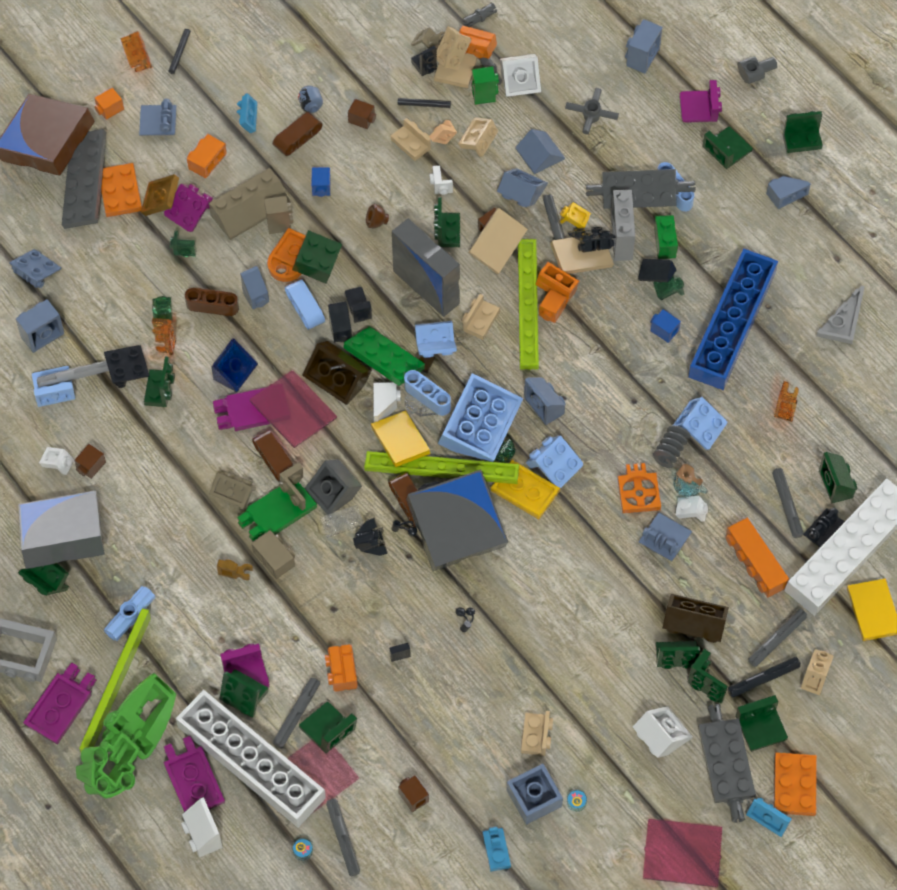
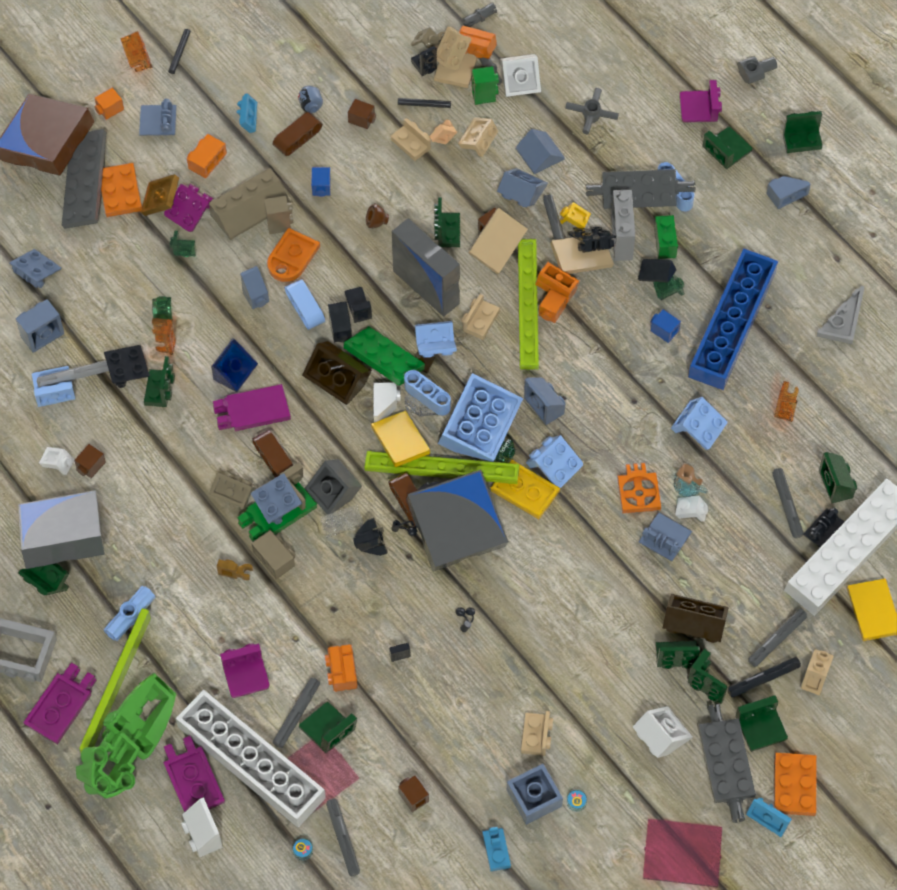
(204, 296): reddish brown beam -> none
(242, 692): dark green bracket -> none
(276, 499): none -> sand blue hinge
(293, 409): clear pink piece -> none
(317, 257): dark green brick -> none
(440, 187): white bracket -> none
(643, 46): sand blue brick -> none
(670, 446): dark grey piece -> none
(757, 557): orange brick -> none

